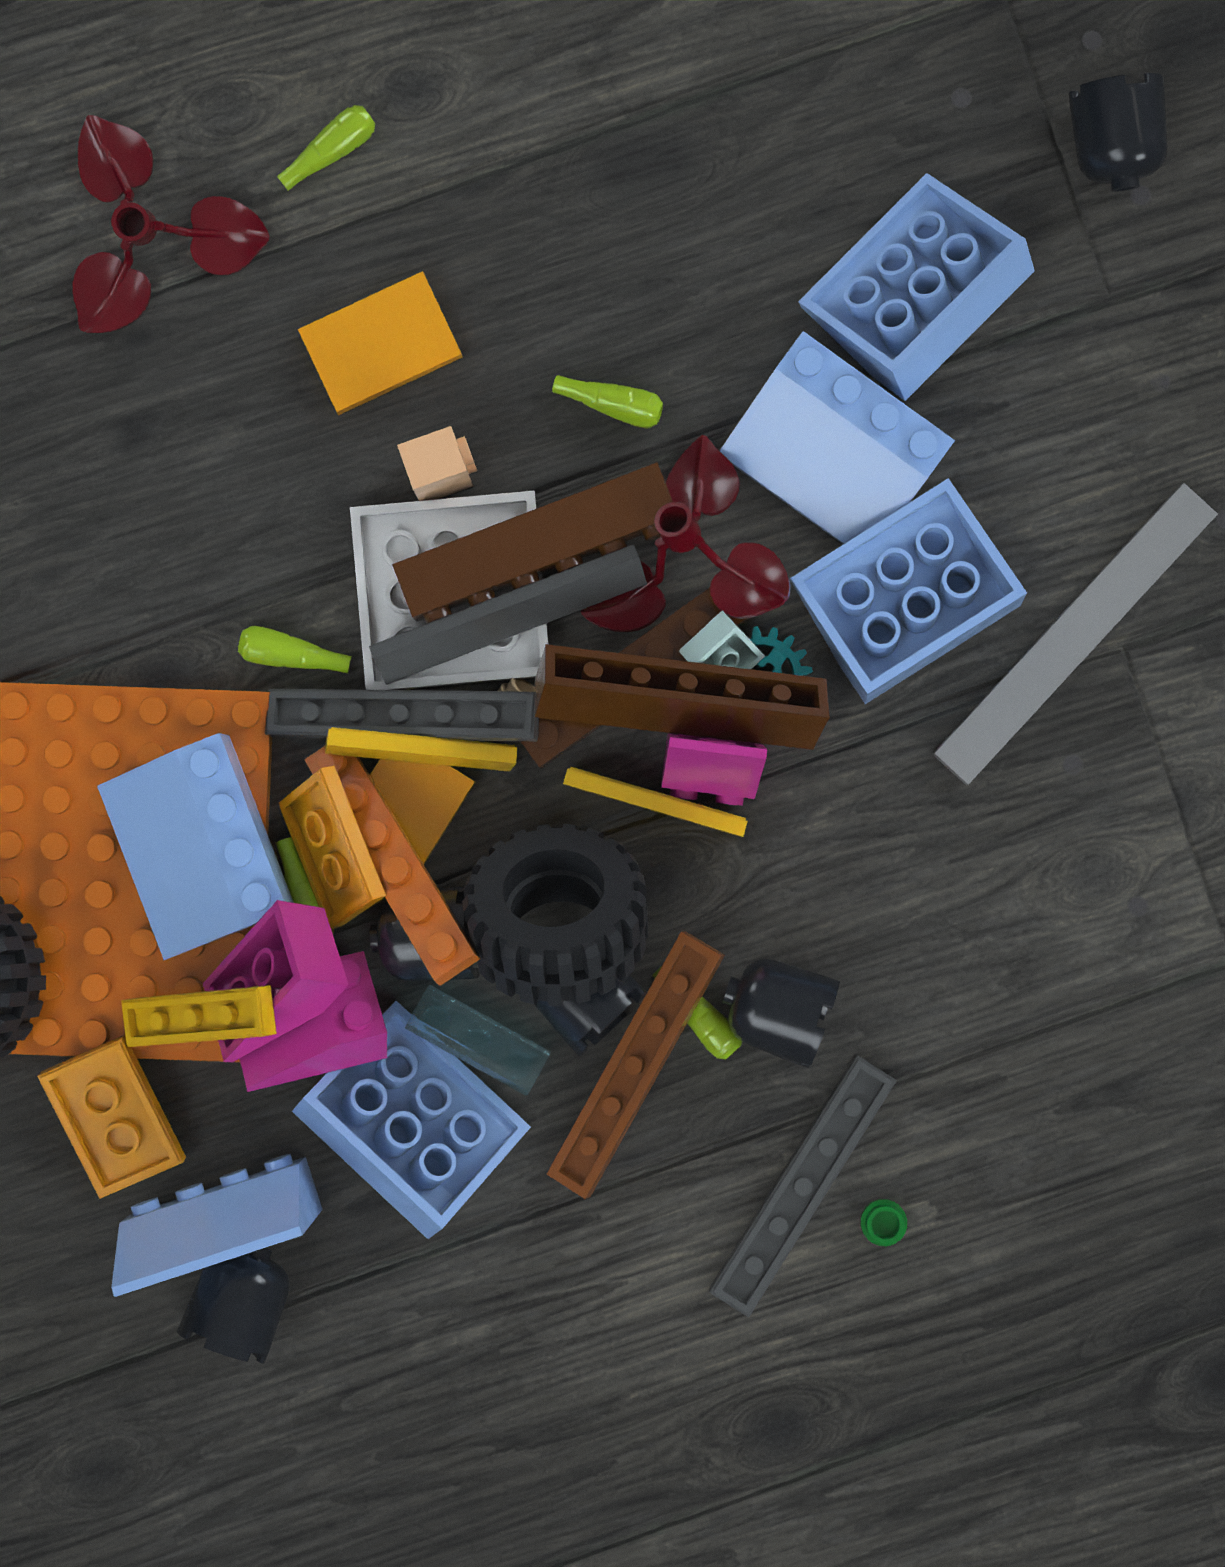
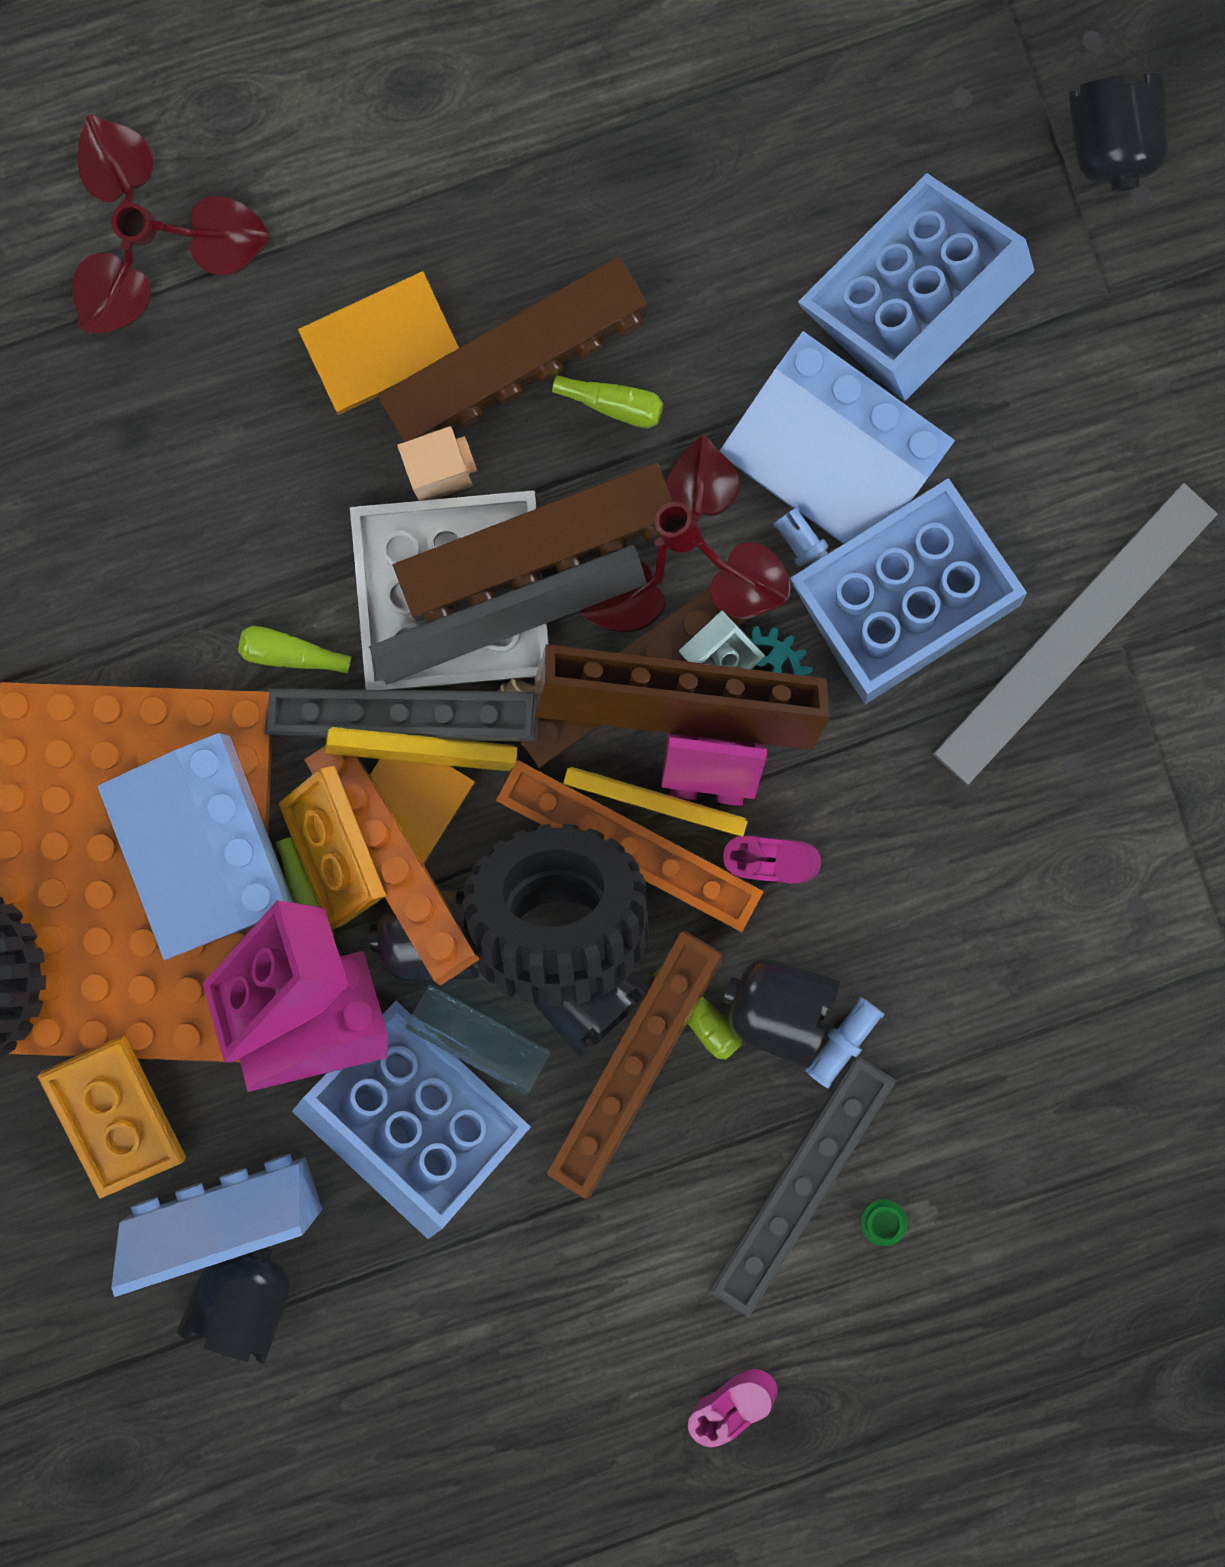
(199, 1016): yellow tile -> none
(336, 140): lime piece -> none
(517, 353): none -> reddish brown brick
(659, 859): none -> orange plate
(714, 1421): none -> dark pink piece
(750, 856): none -> dark pink piece
(801, 538): none -> light blue pin
(844, 1042): none -> light blue pin

